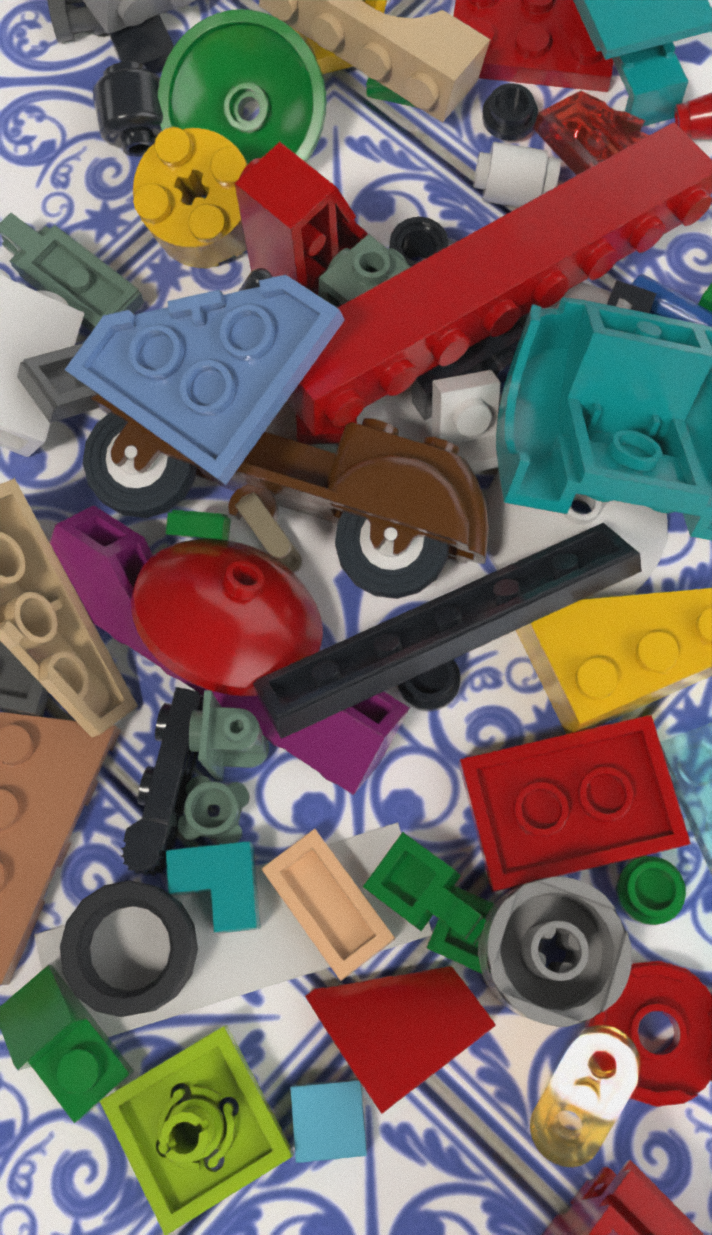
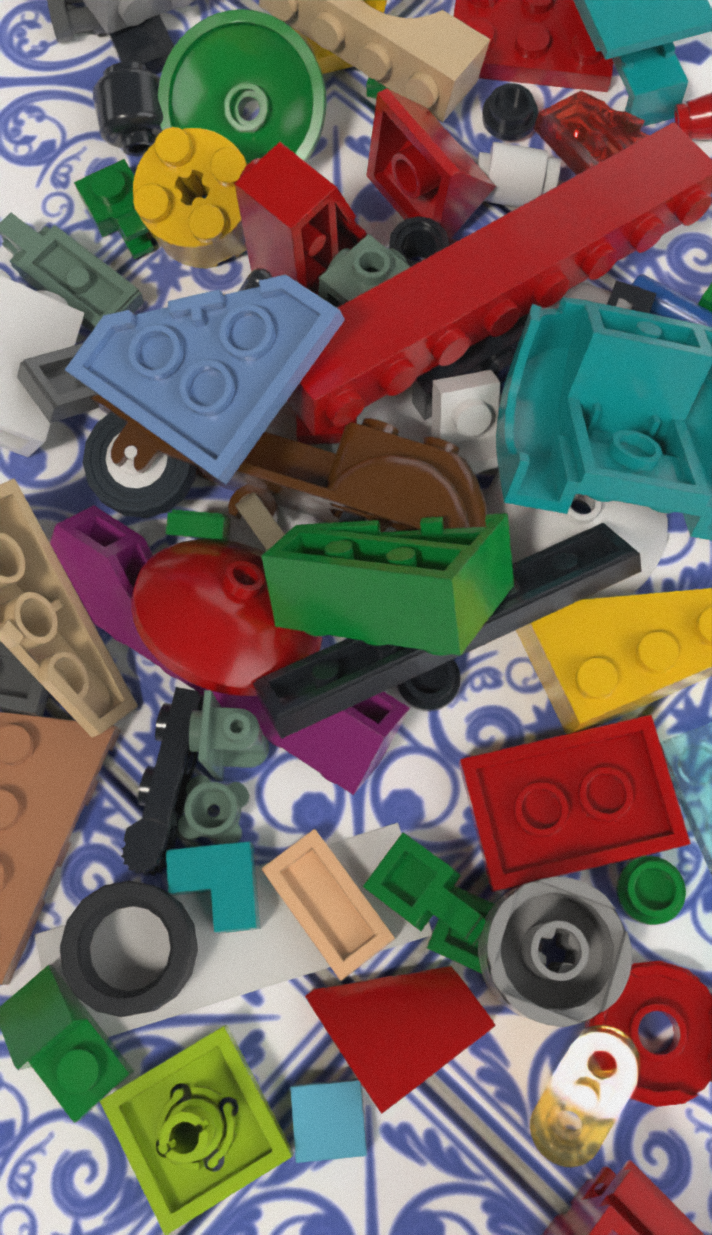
(111, 206): none -> green plate
(394, 587): none -> green wedge
(422, 165): none -> red slope

